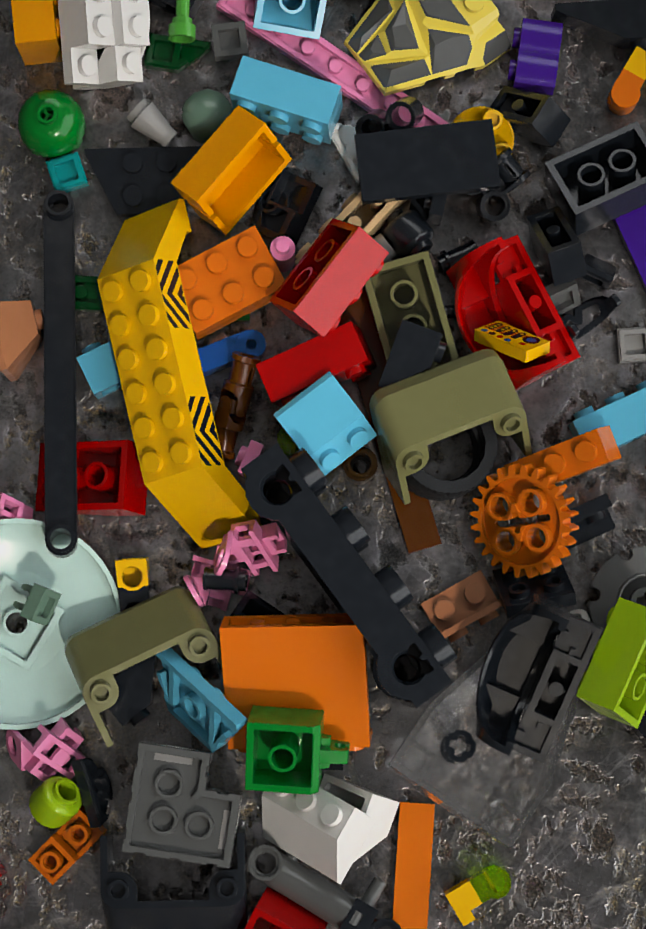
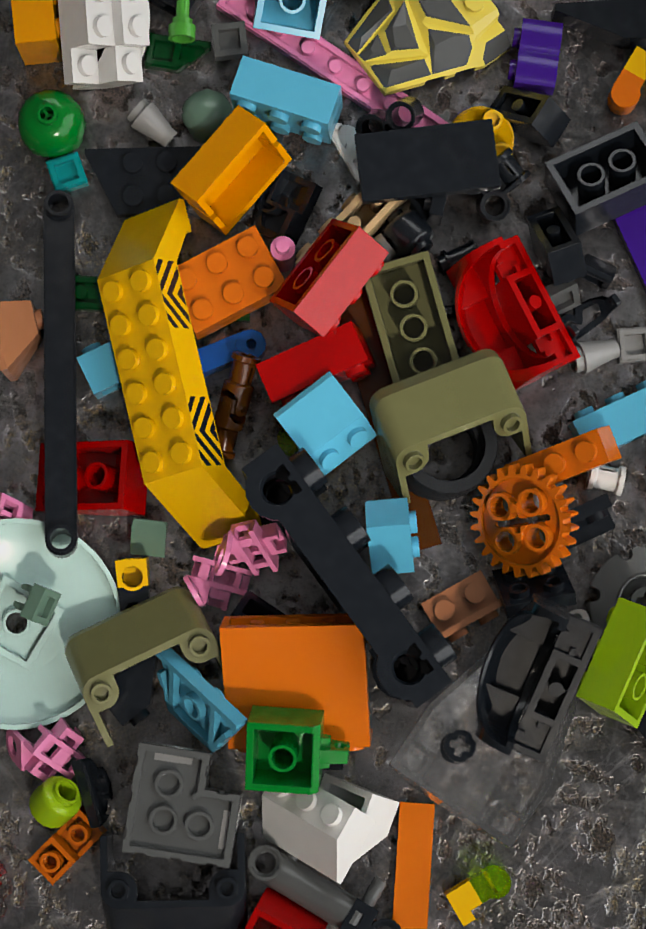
(148, 537): none -> sand green slope
(232, 580): black pin -> none
(248, 454): bright pink plate -> none
(368, 458): dark brown brick -> none
(390, 531): none -> medium azure brick
(412, 353): black slope -> none
(512, 341): yellow tile -> none
(594, 354): none -> light grey cone
(606, 479): none -> white bush

